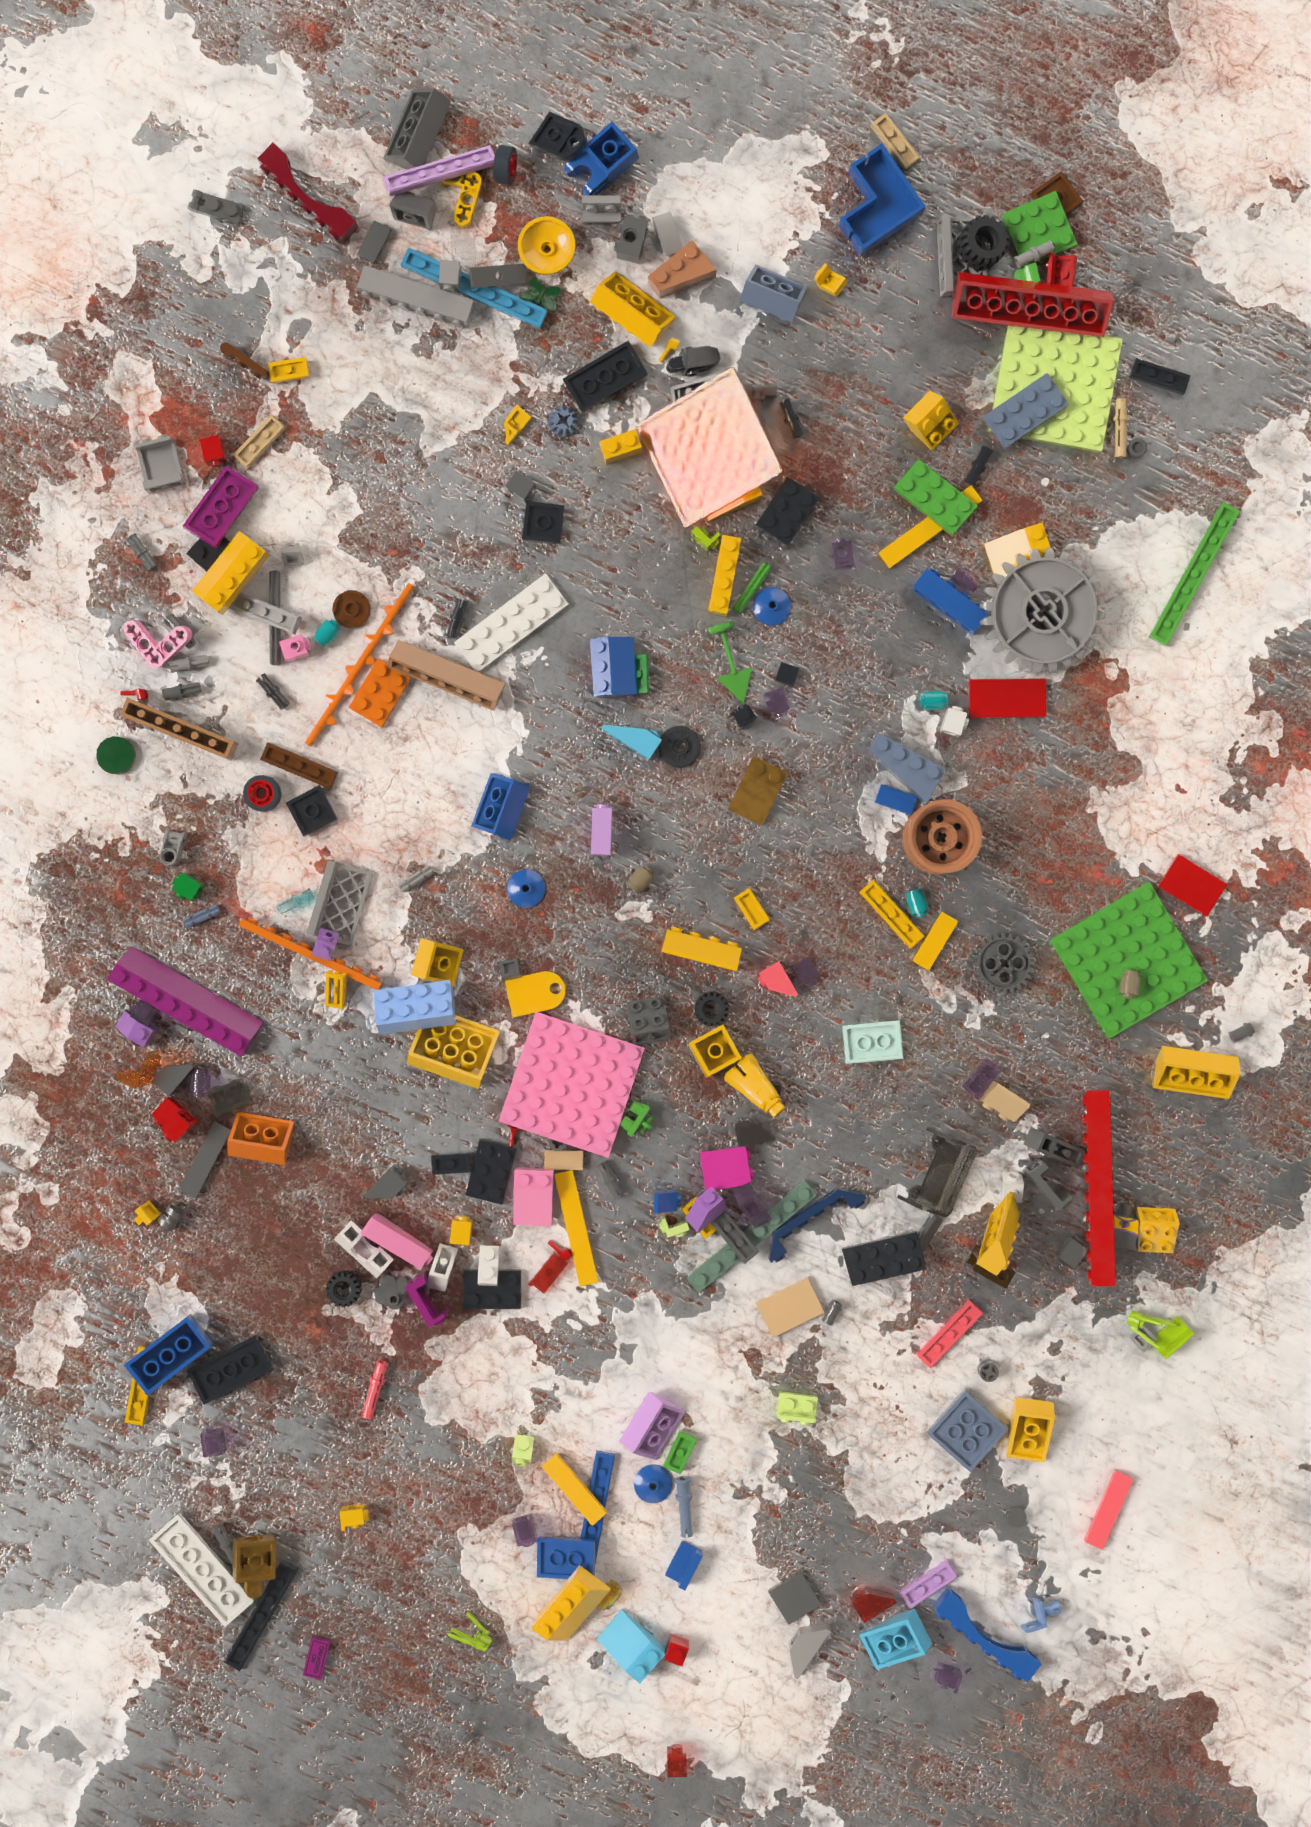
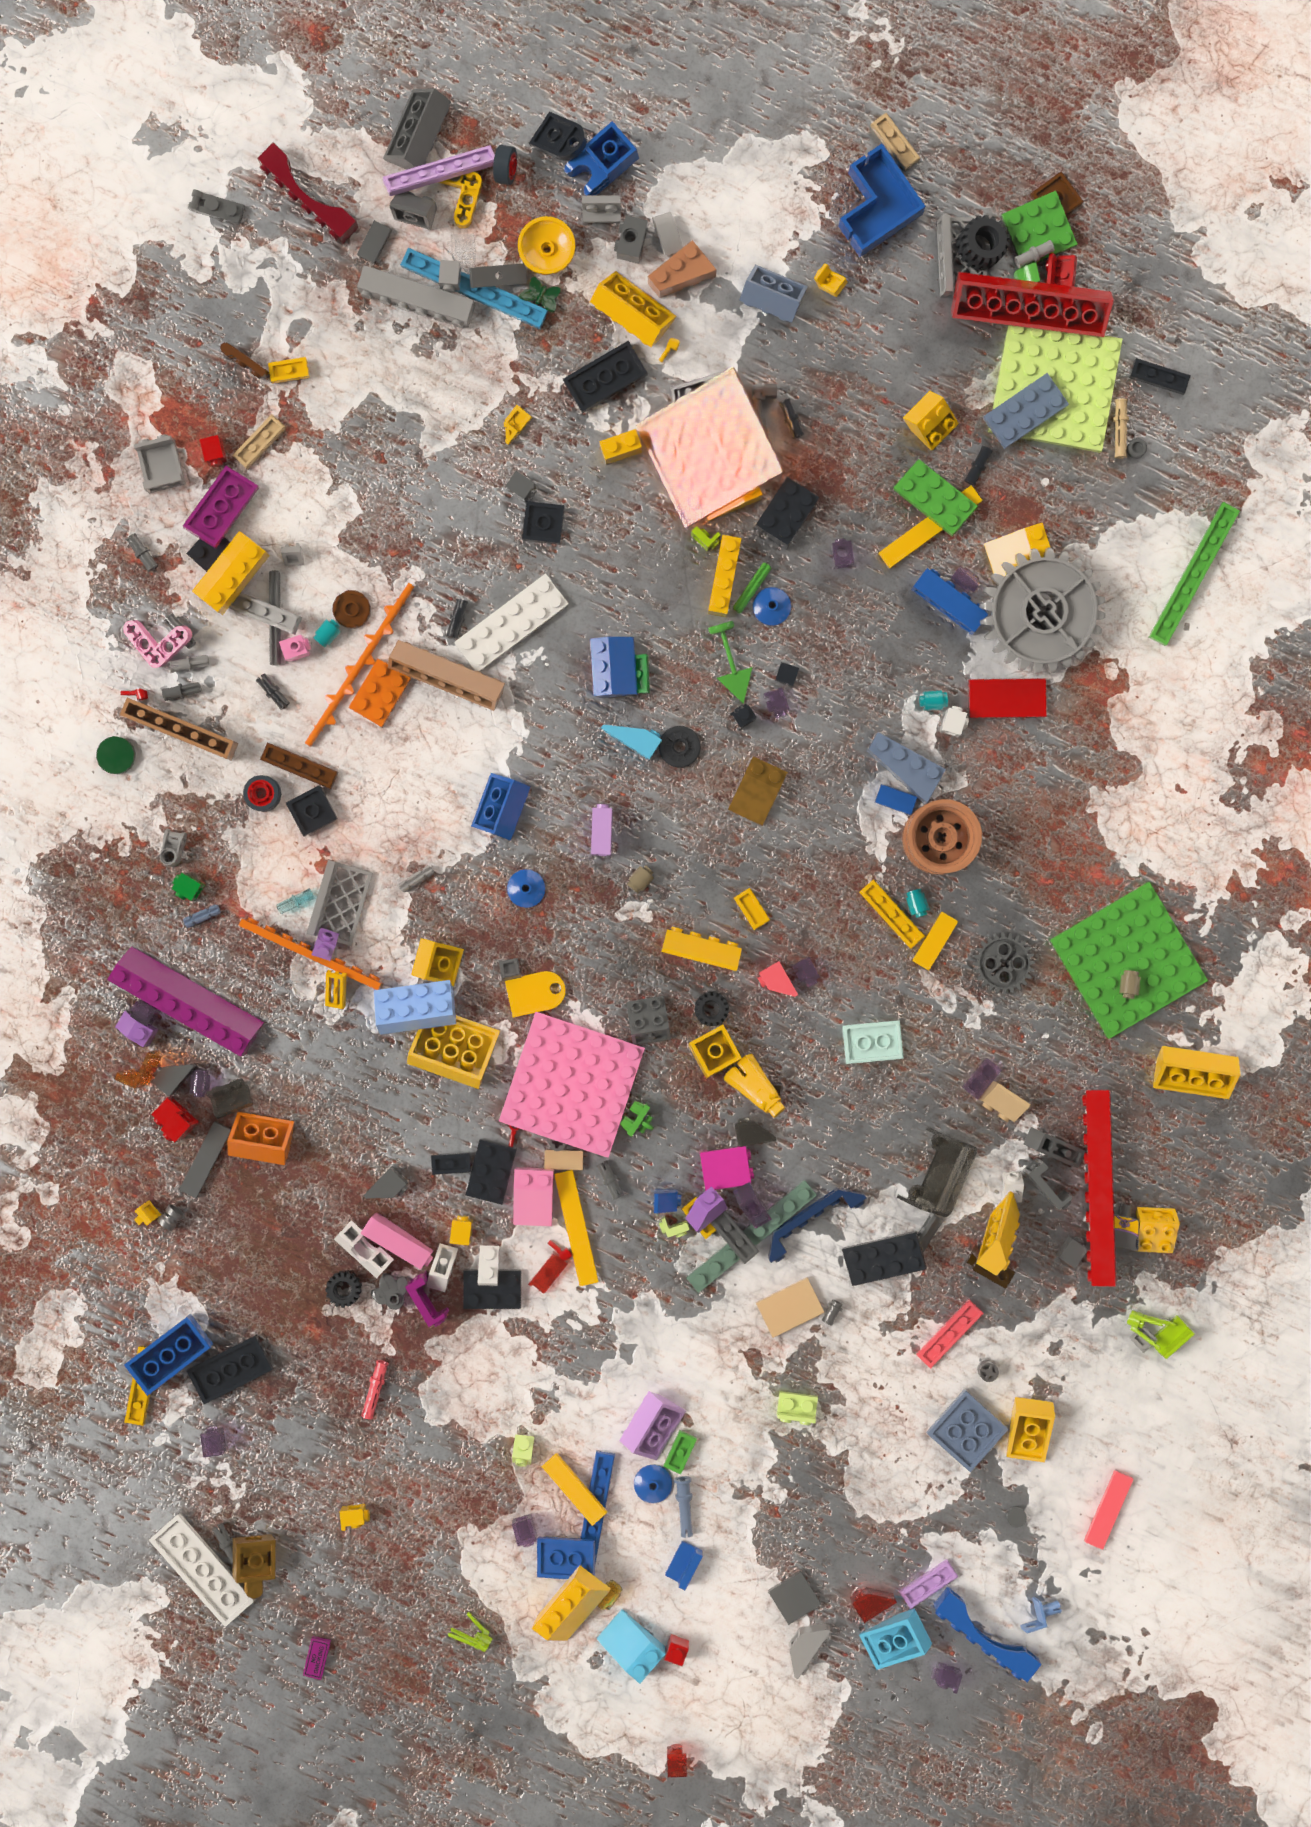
(260, 1615): black tile -> none
(561, 429): sand blue gear -> none
(694, 360): black hinge -> none
(1192, 885): red tile -> none
(1242, 1032): dark grey pin -> none

